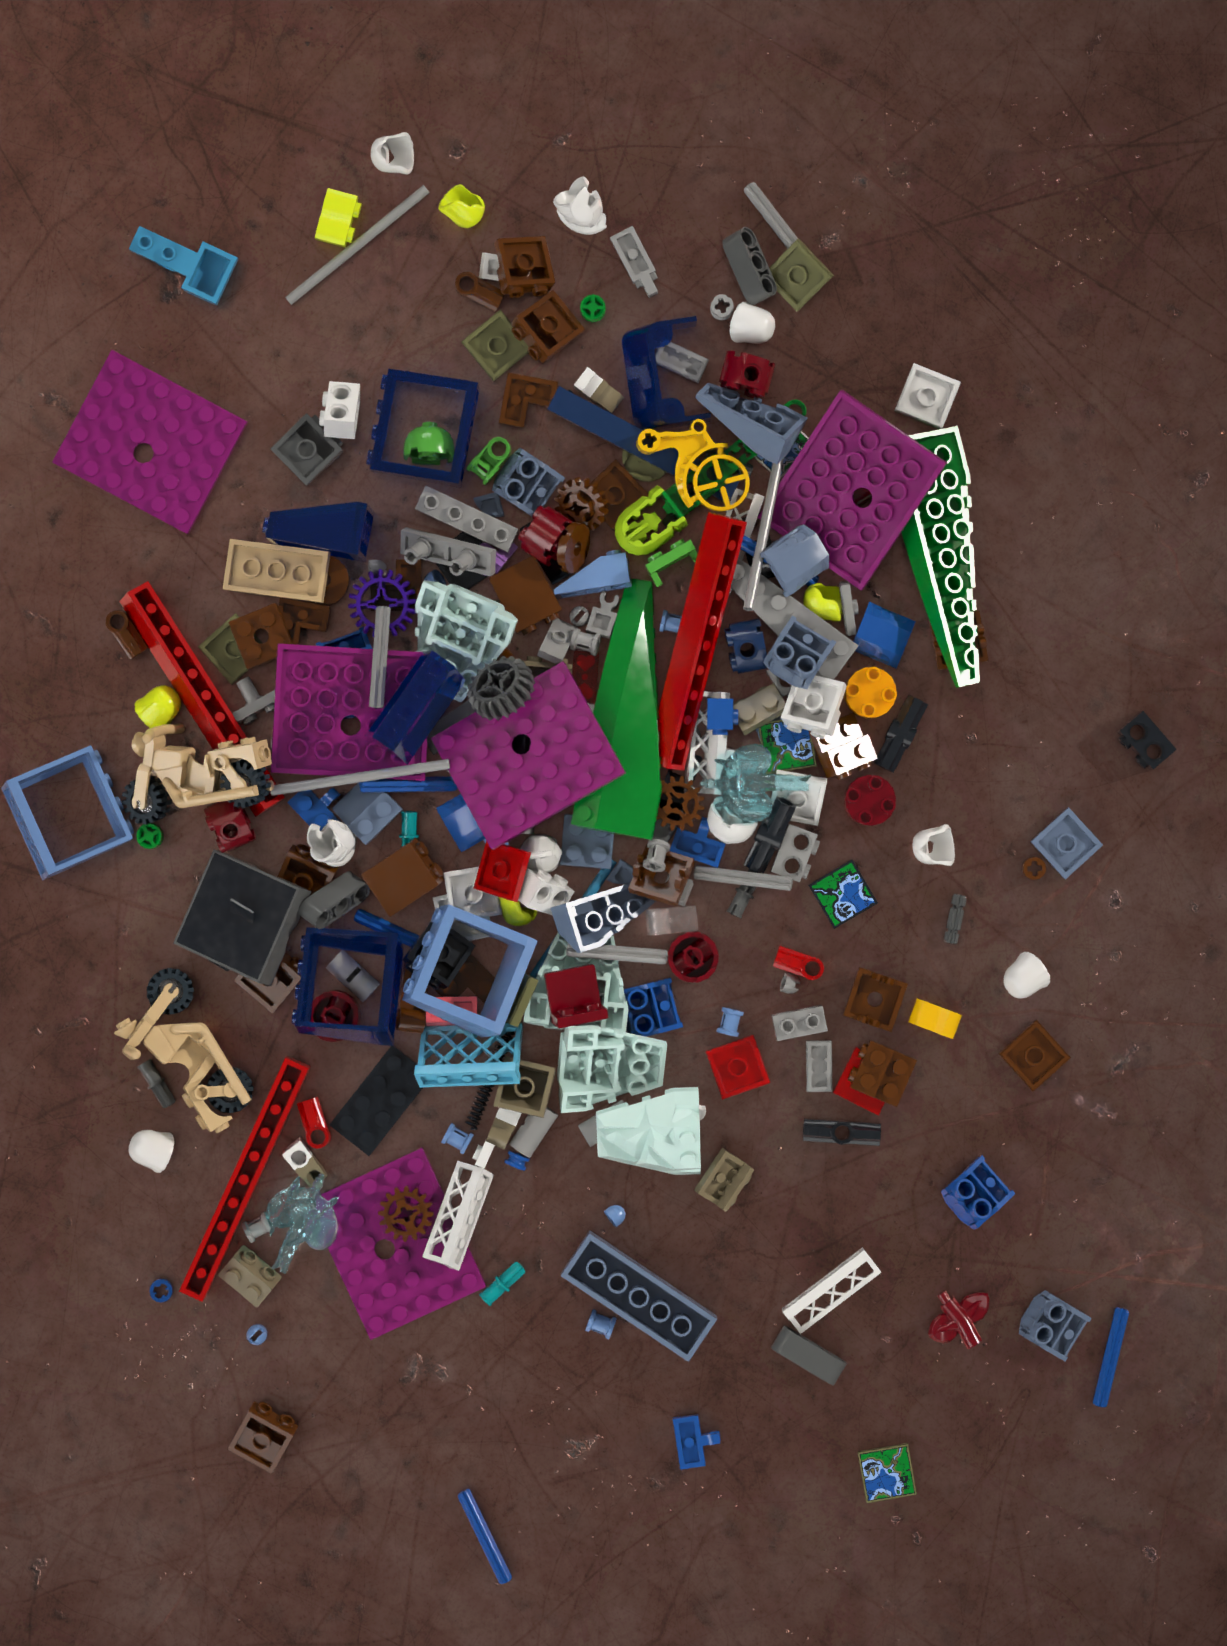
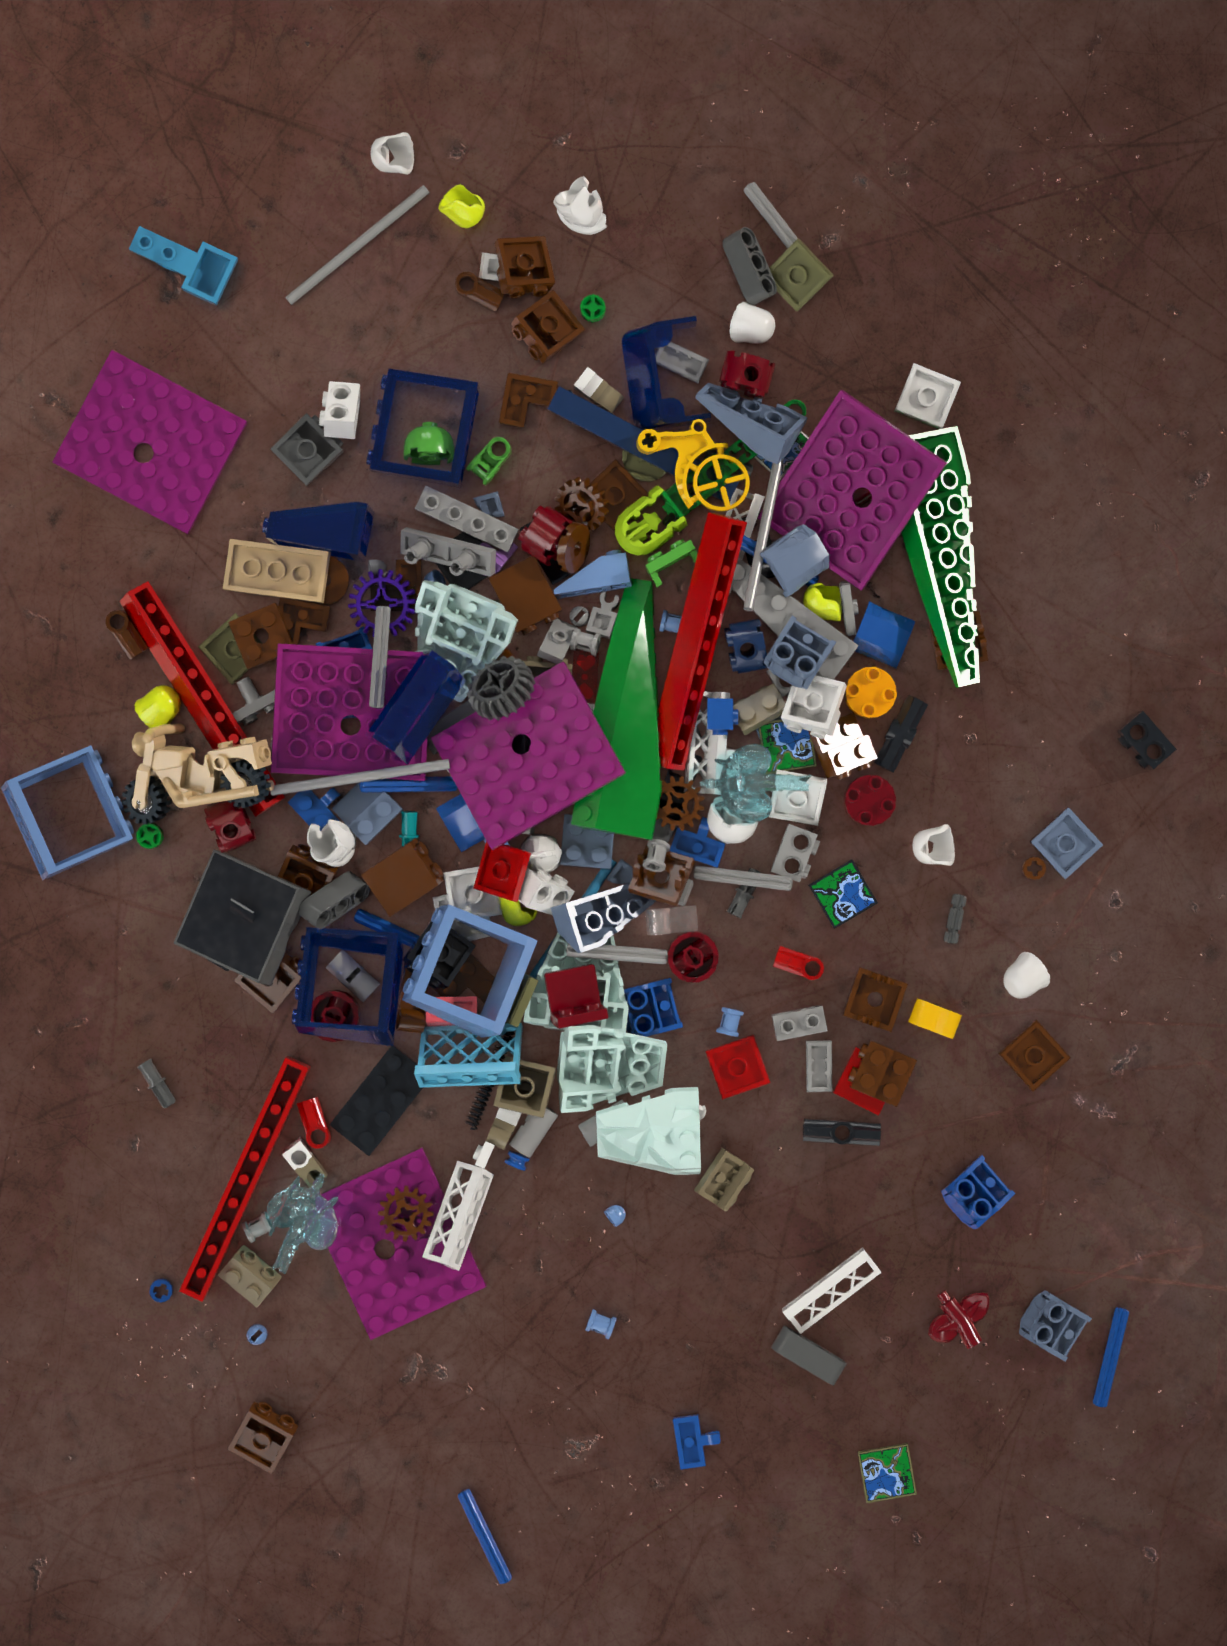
(152, 1149): white hair -> none
(190, 1045): tan piece -> none
(337, 218): neon yellow brick -> none
(457, 1138): medium blue bush -> none
(495, 346): olive tile -> none
(502, 1283): teal axle -> none
(526, 481): sand blue slope -> none
(635, 260): light grey hinge -> none
(639, 1296): sand blue brick -> none
(726, 301): light grey bush -> none
(770, 835): black piece -> none
(788, 983): light grey hinge -> none

